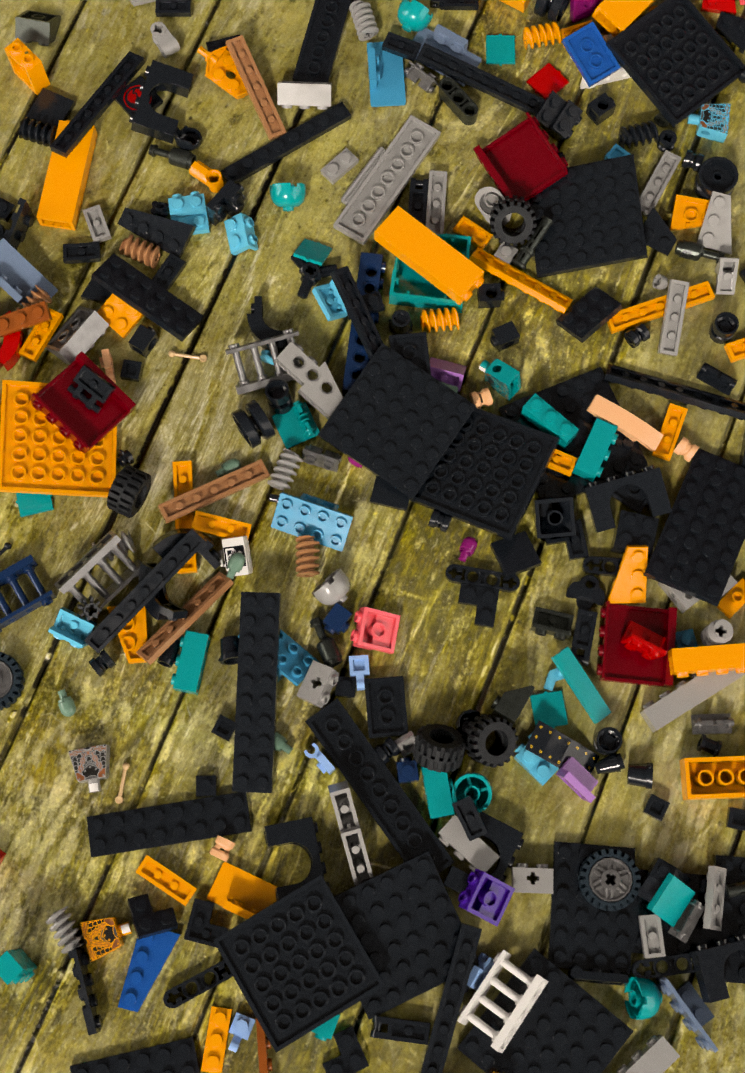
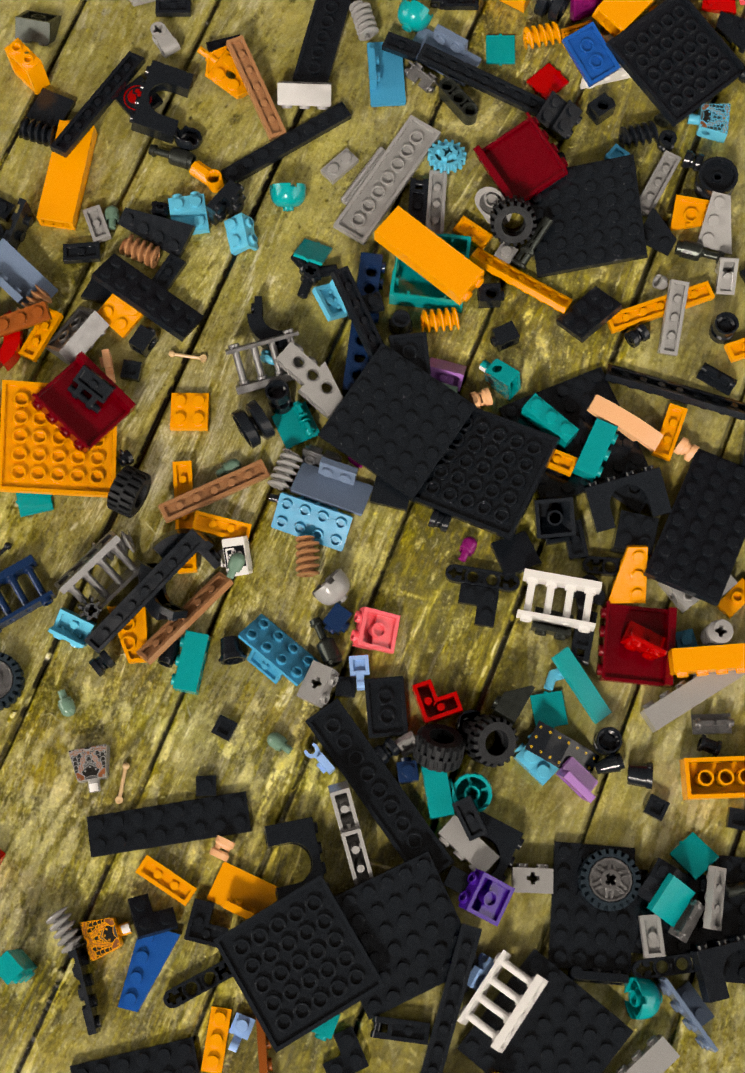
(112, 216): none -> sand green cylinder
(189, 412): none -> light orange plate
(256, 692): black plate -> none
(332, 485): none -> sand blue bracket
(433, 707): none -> red brick
(446, 156): none -> medium azure gear
(571, 585): none -> white fence
(694, 855): none -> teal piece

